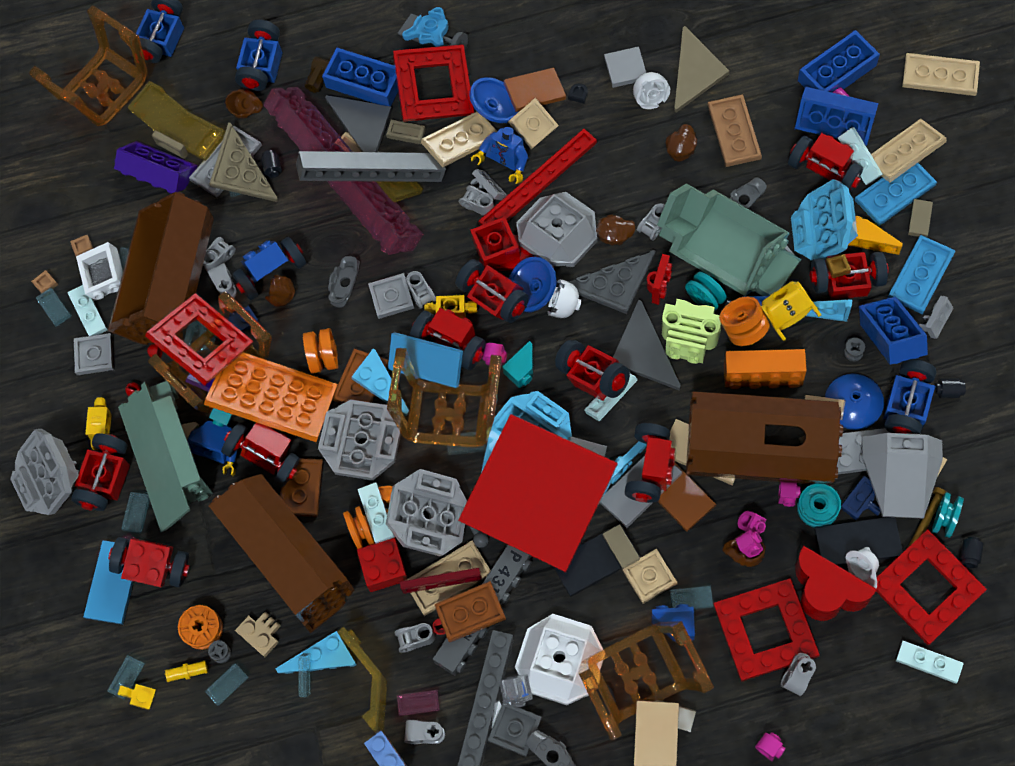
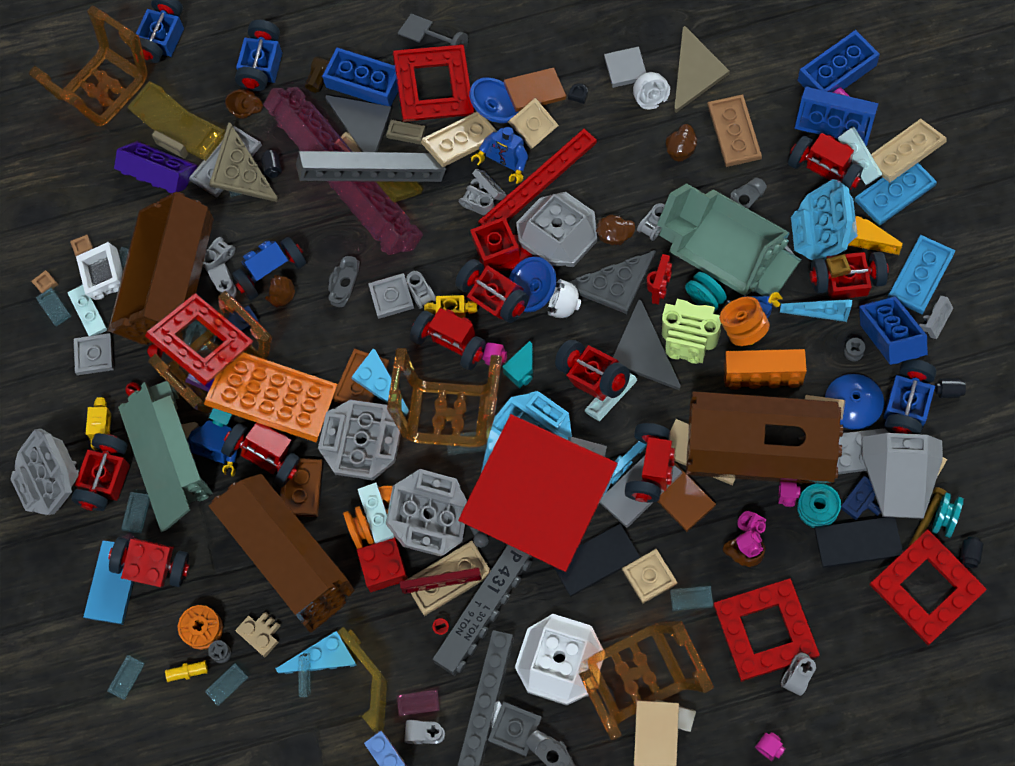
(140, 696): yellow plate -> none
(320, 350): orange wheel -> none
(412, 637): light grey piece -> none
(429, 28): dark azure tile -> none
(429, 359): dark azure tile -> none
(470, 611): dark orange tile -> none
(516, 690): clear brick -> none
(621, 546): dark tan tile -> none
(680, 613): blue slope -> none
(788, 306): yellow piece -> none
(829, 587): red brick -> none
(863, 565): white piece -> none
(920, 218): dark tan tile -> none
(929, 662): light aqua plate -> none
(941, 74): tan tile -> none

